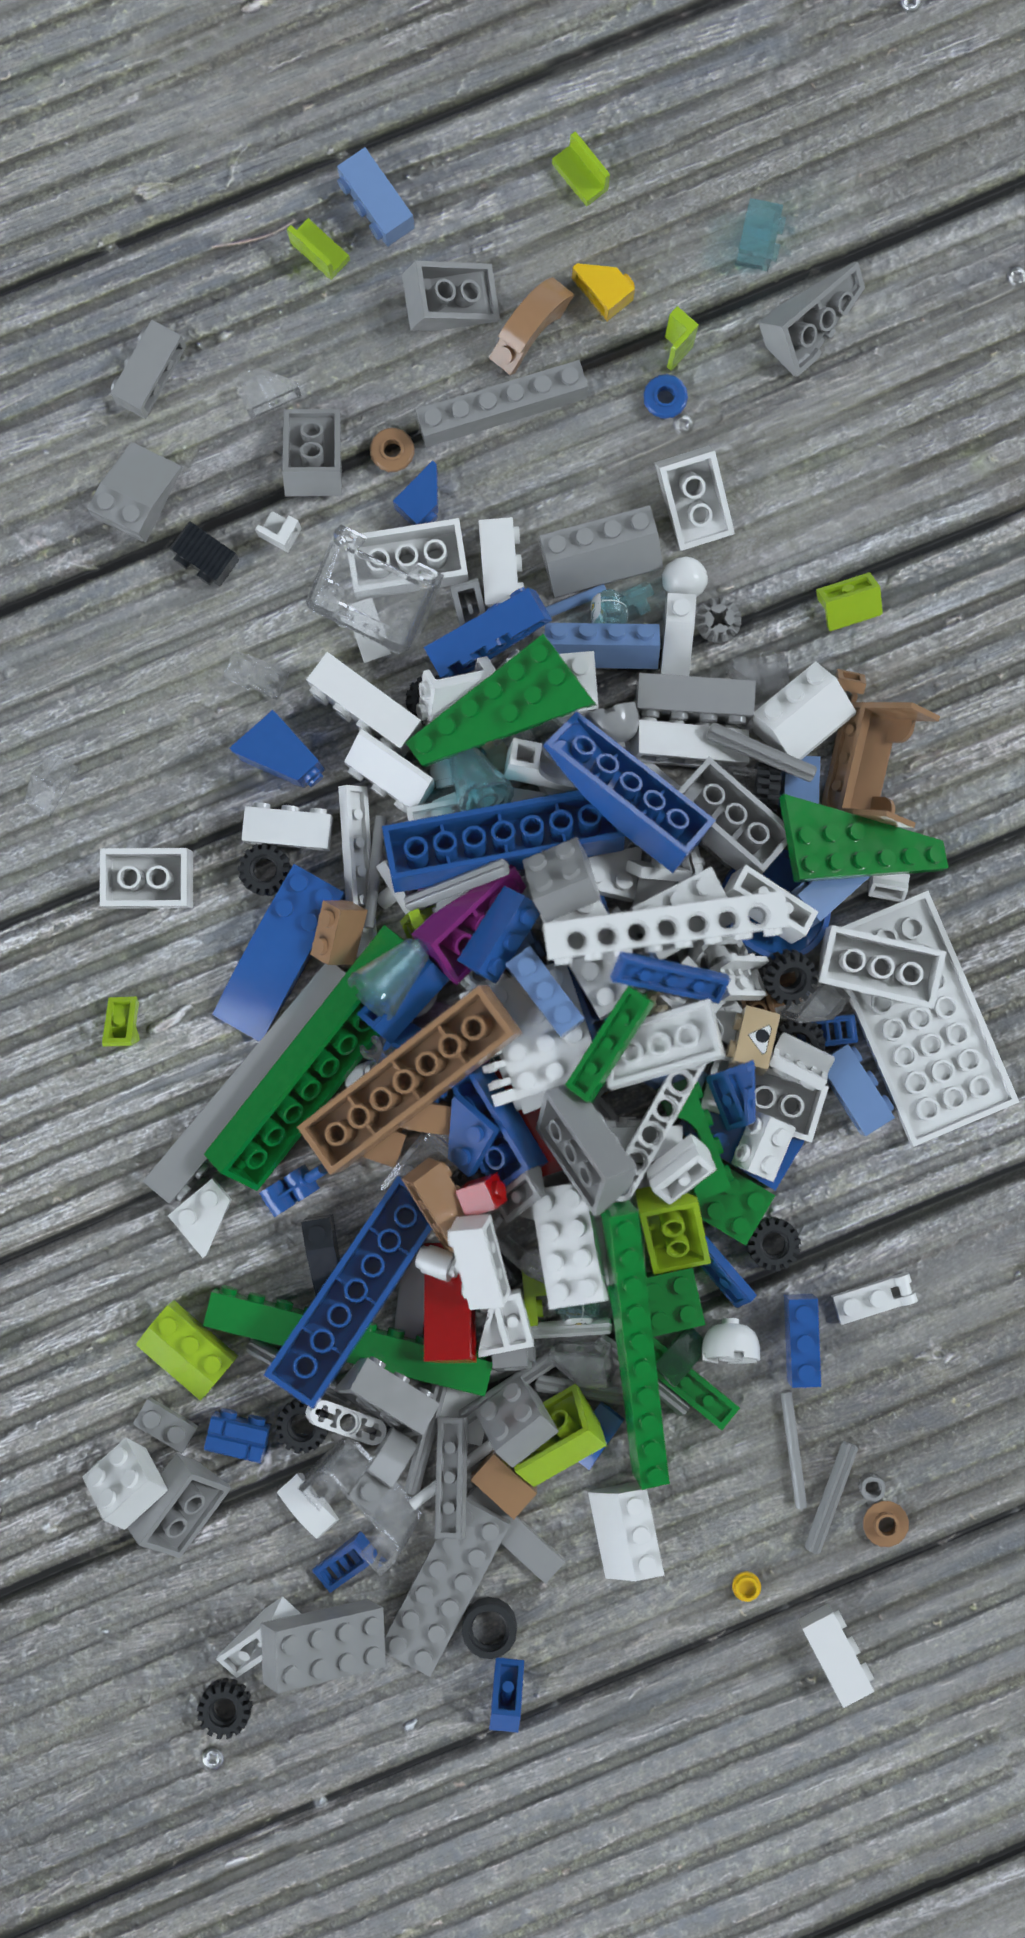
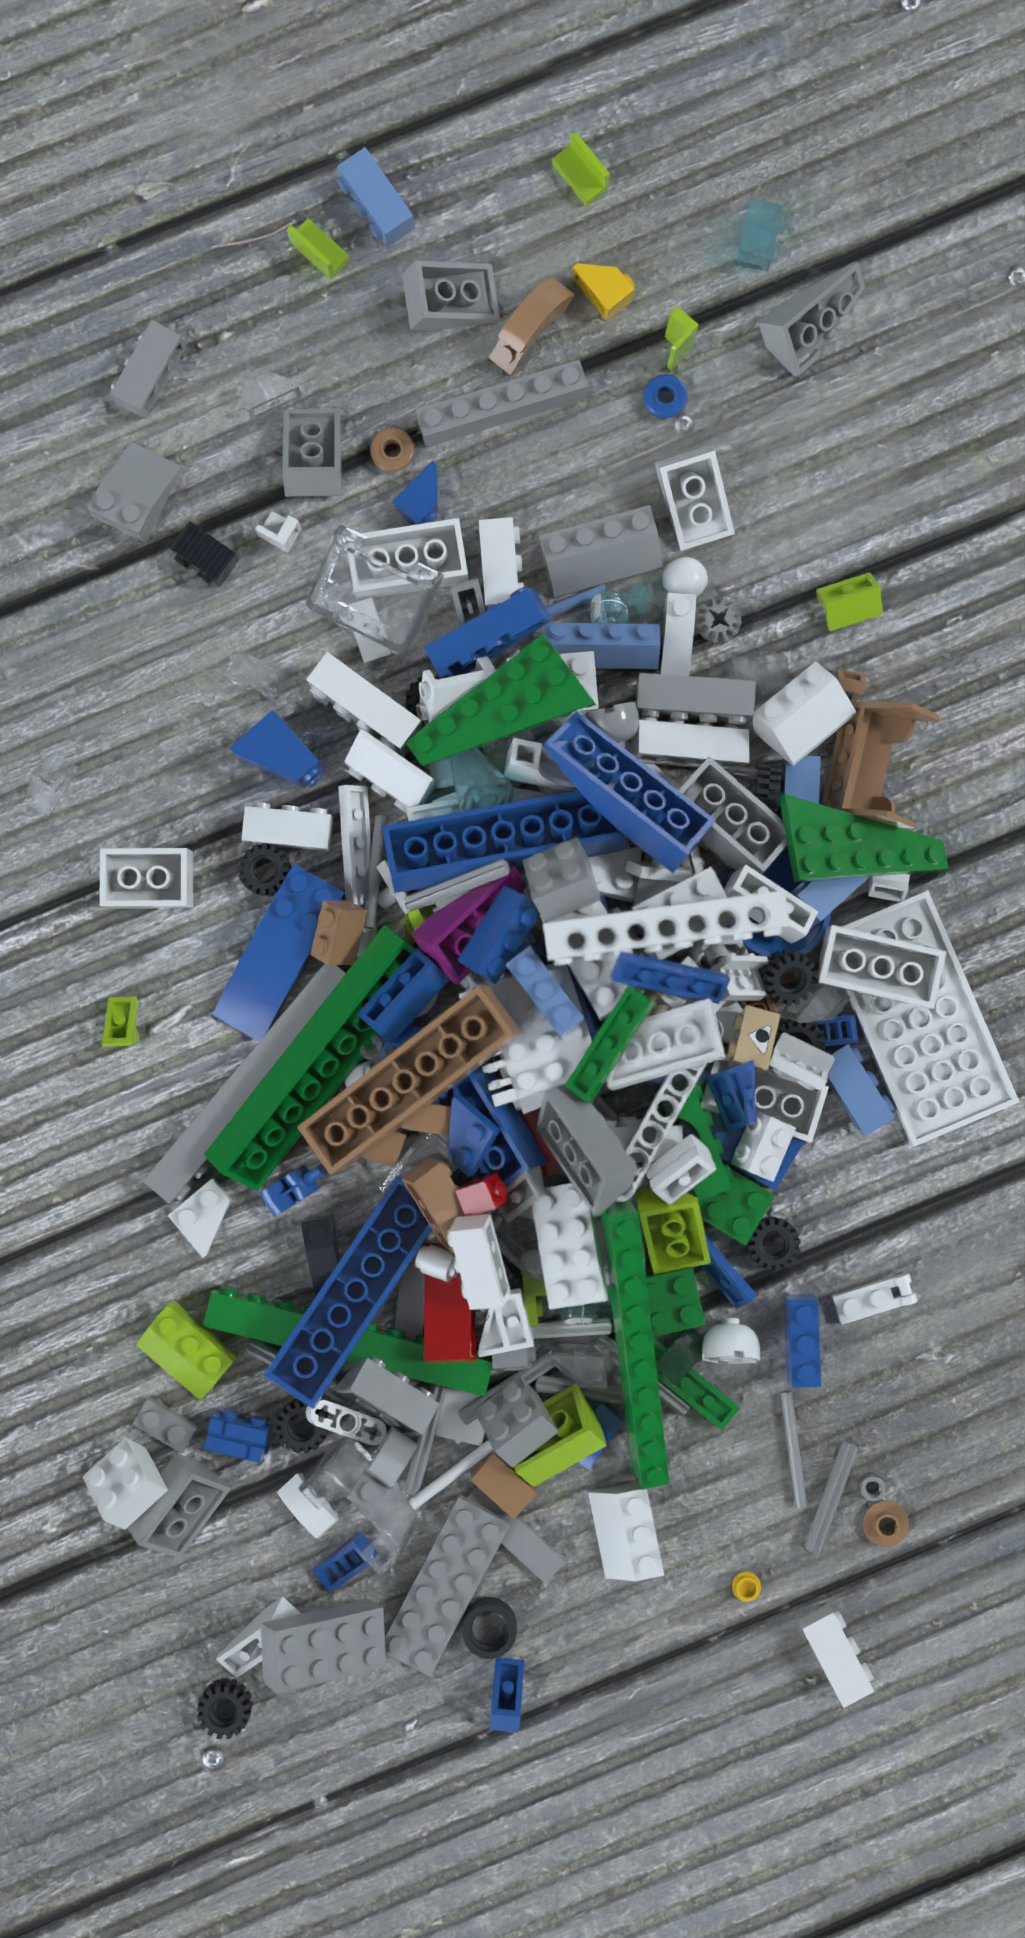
(389, 978): clear light blue cone -> none
(451, 1478): light grey tile -> none
(761, 752): light grey axle -> none

